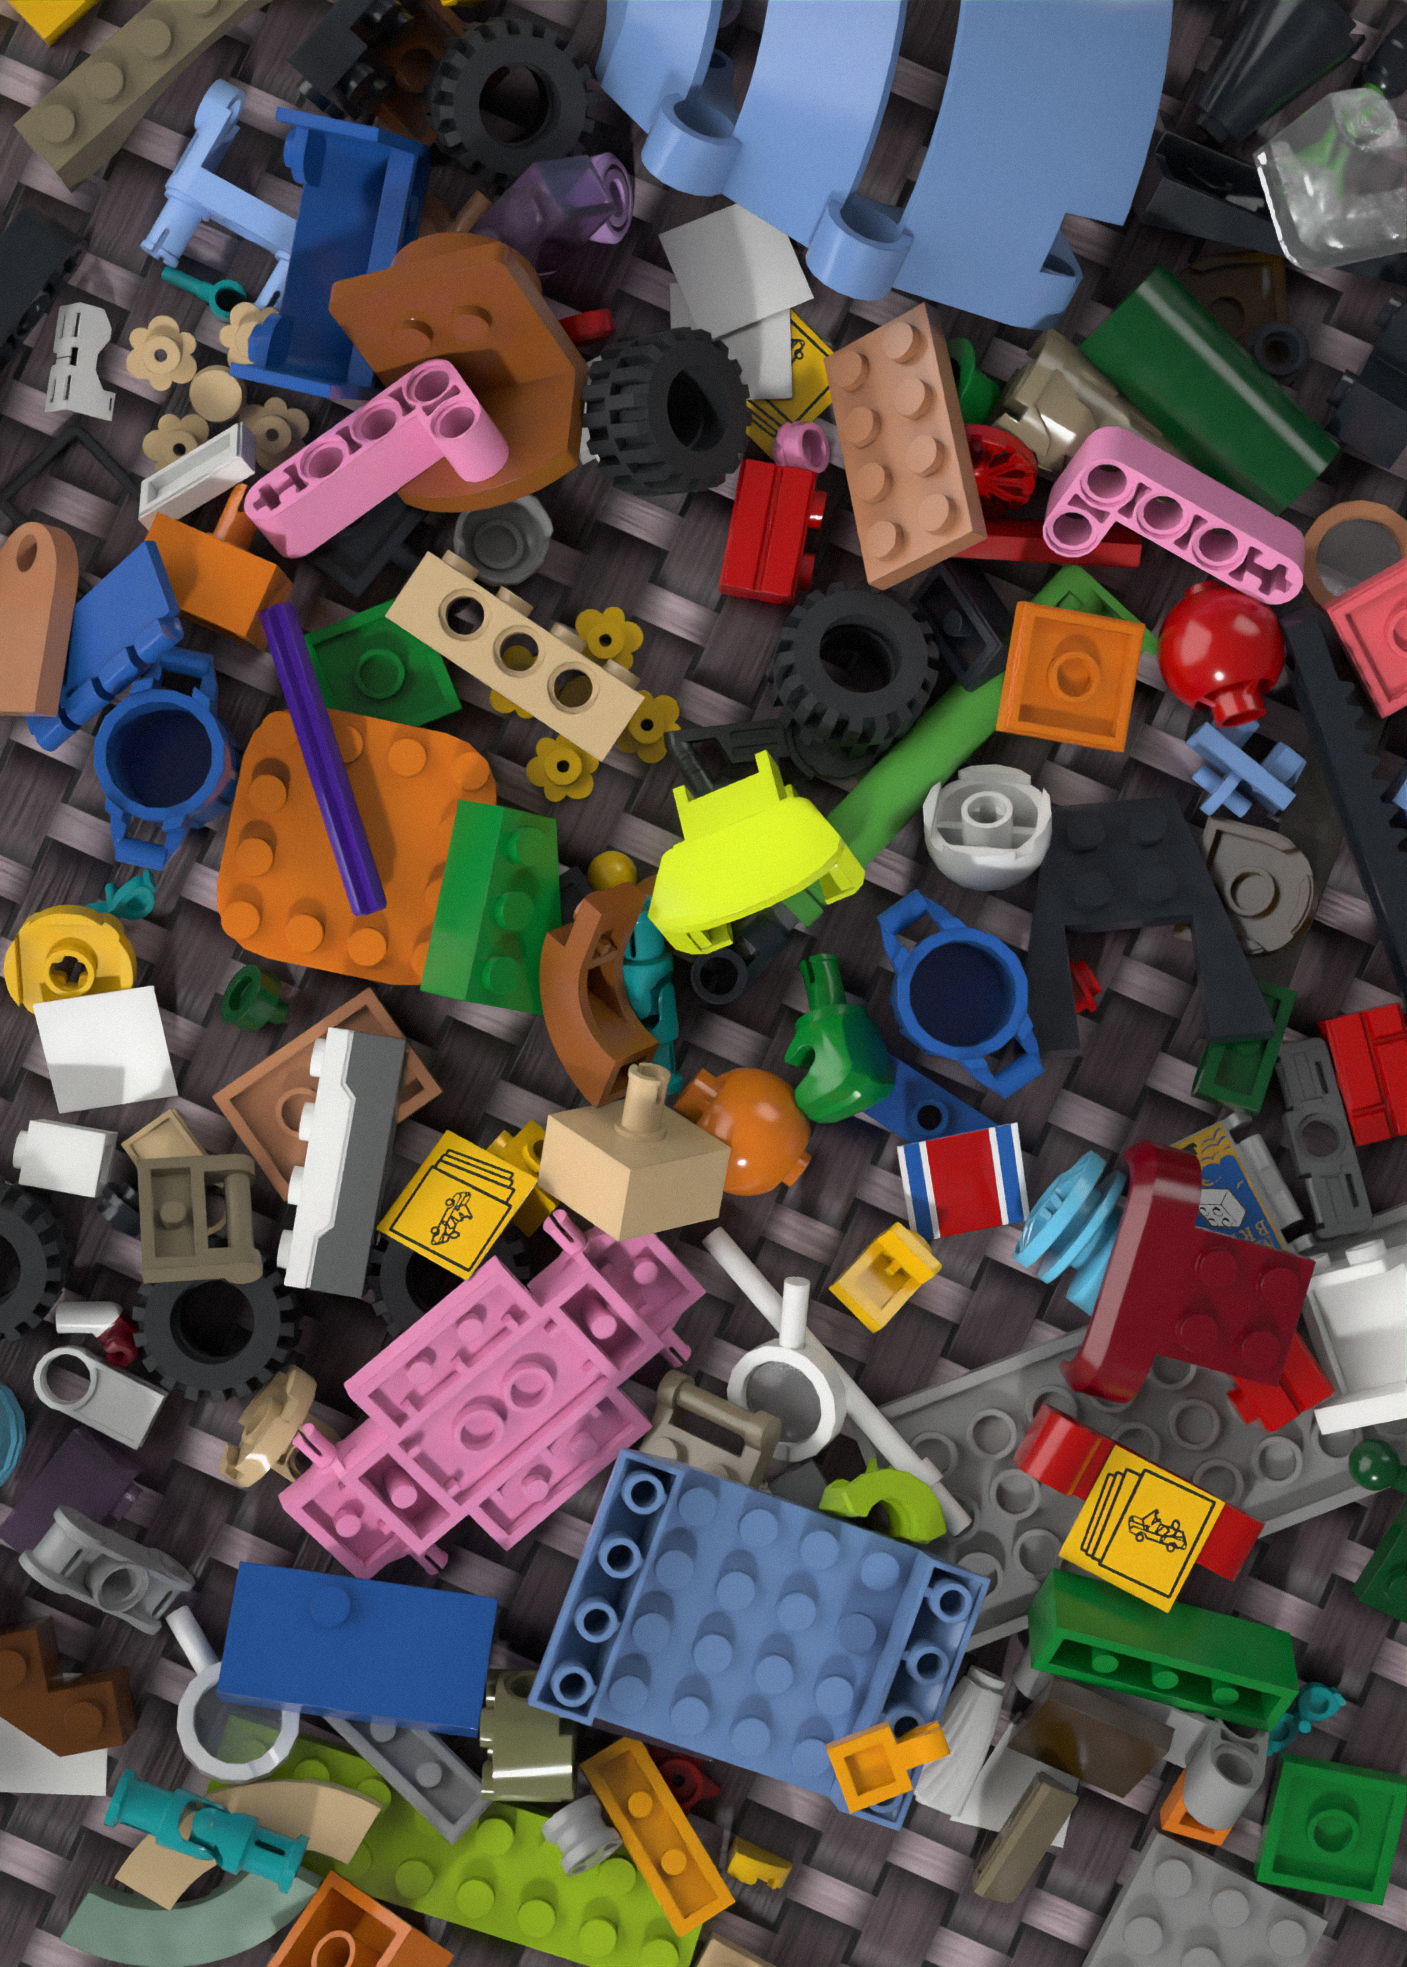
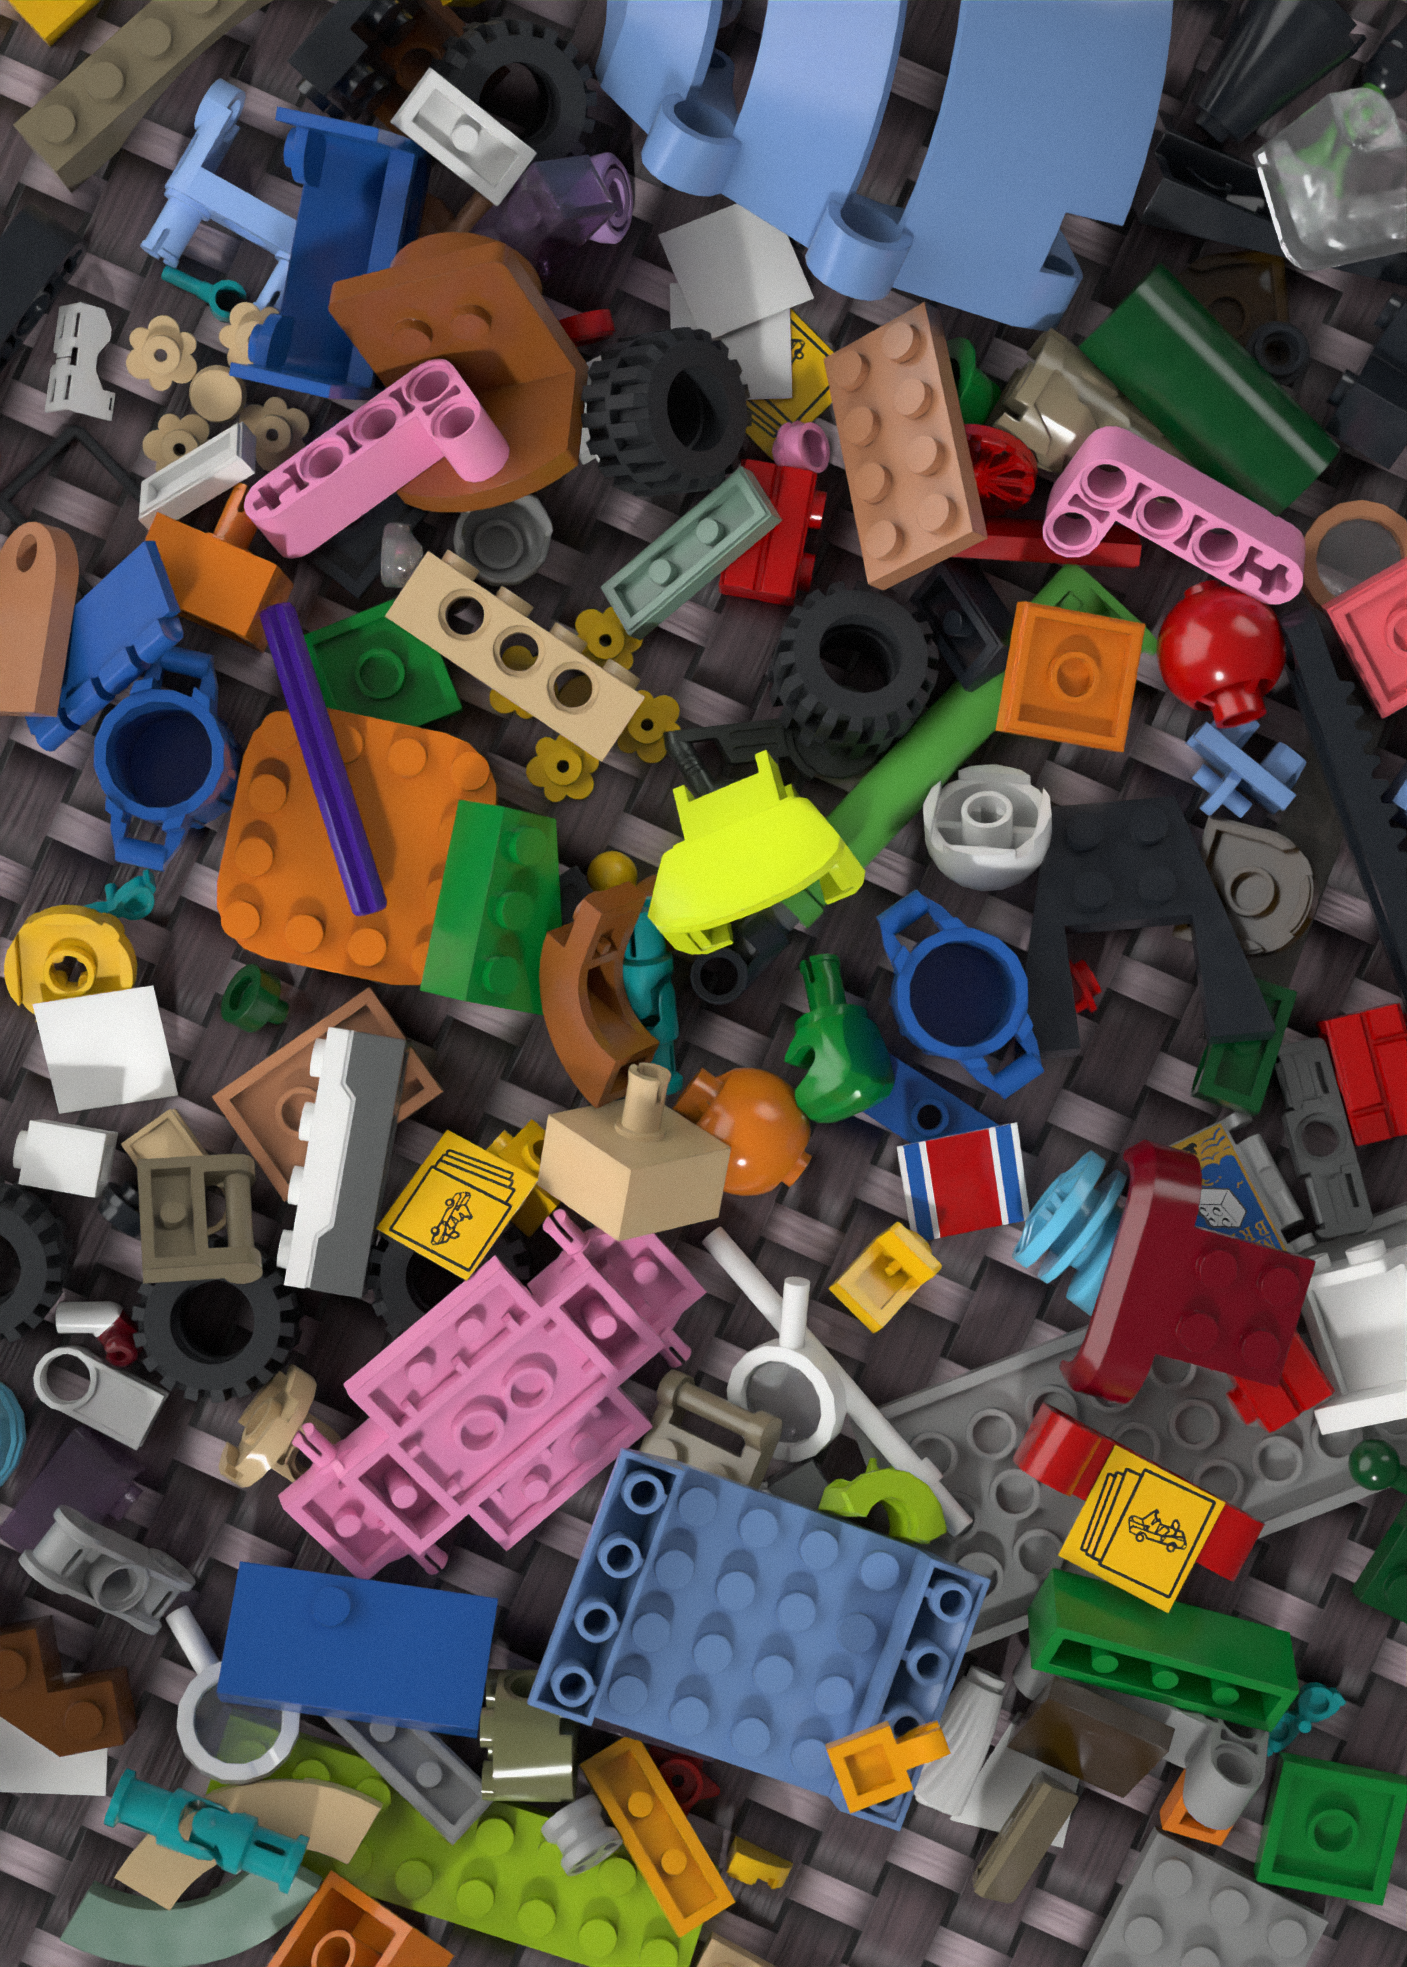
(399, 554): none -> clear tile
(463, 137): none -> white plate
(691, 553): none -> sand green tile

